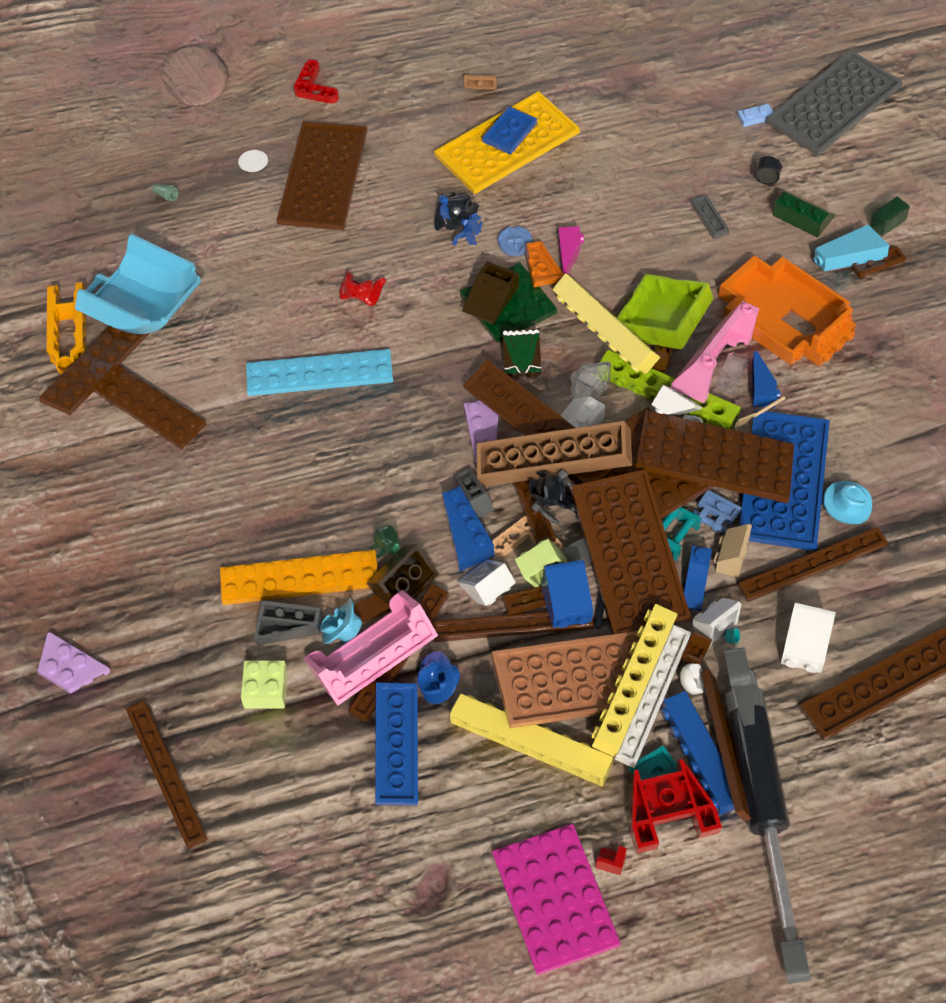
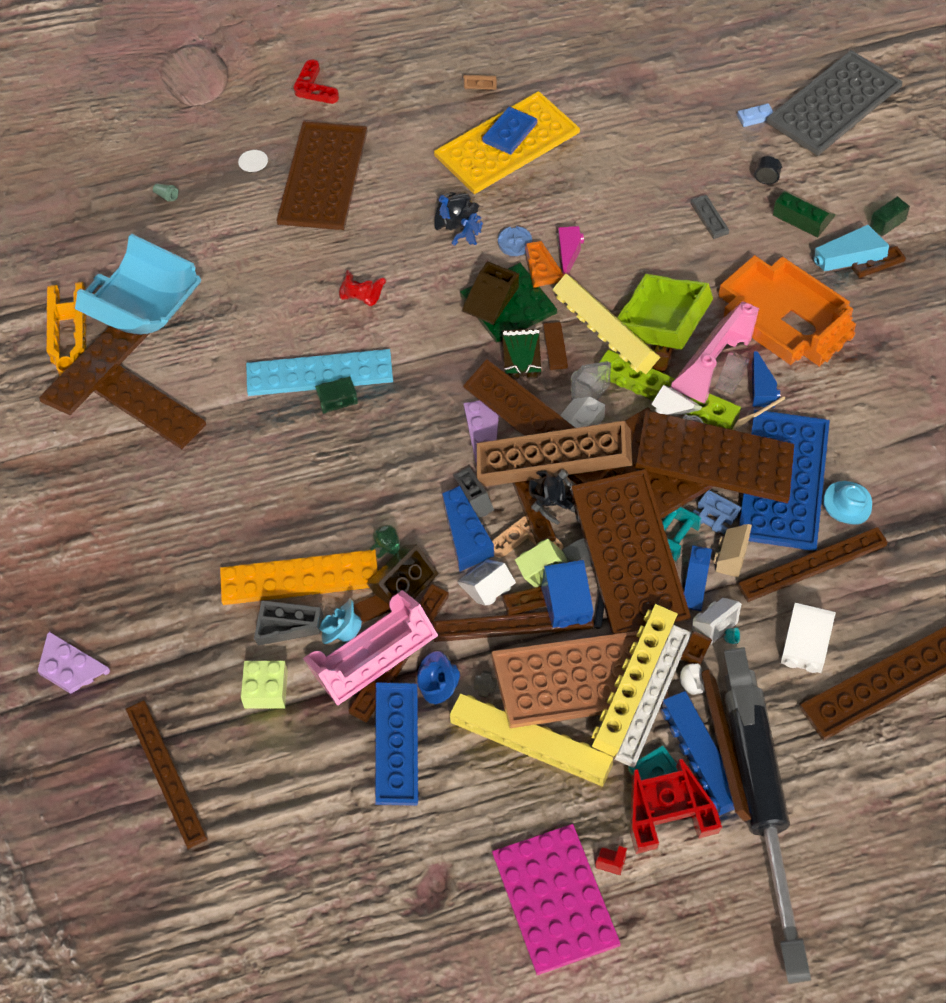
(336, 394): none -> clear green brick
(555, 346): none -> reddish brown tile

